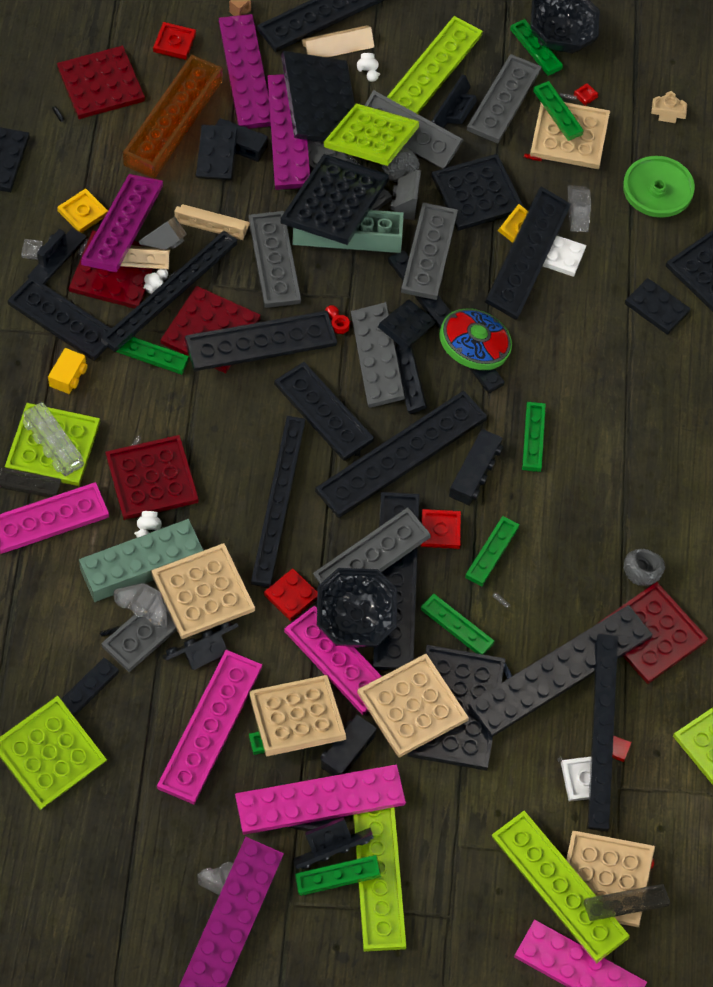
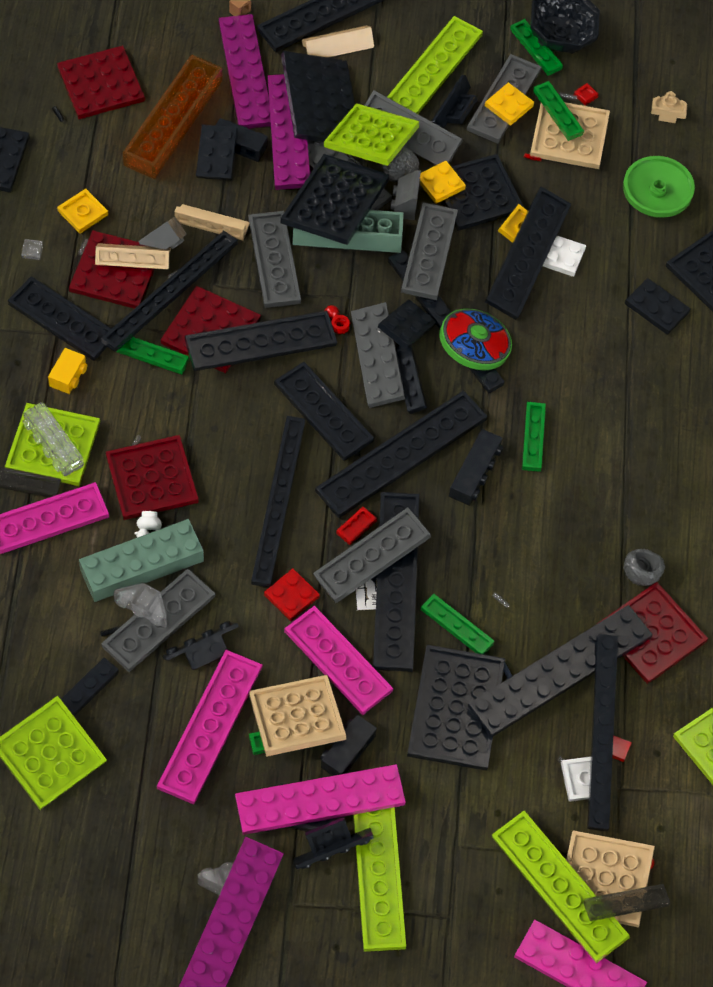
(55, 253): black bracket -> none
(122, 223): magenta plate -> none
(155, 280): white animal -> none
(174, 40): red plate -> none
(203, 591): tan plate -> none
(338, 875): green plate -> none
(356, 525): none -> red plate
(357, 607): black rock -> none
(369, 64): white animal -> none
(412, 705): tan plate -> none
(441, 182): none -> yellow plate
(443, 528): red plate -> none
(492, 551): green plate -> none
(509, 103): none -> yellow plate
(580, 208): clear slope -> none

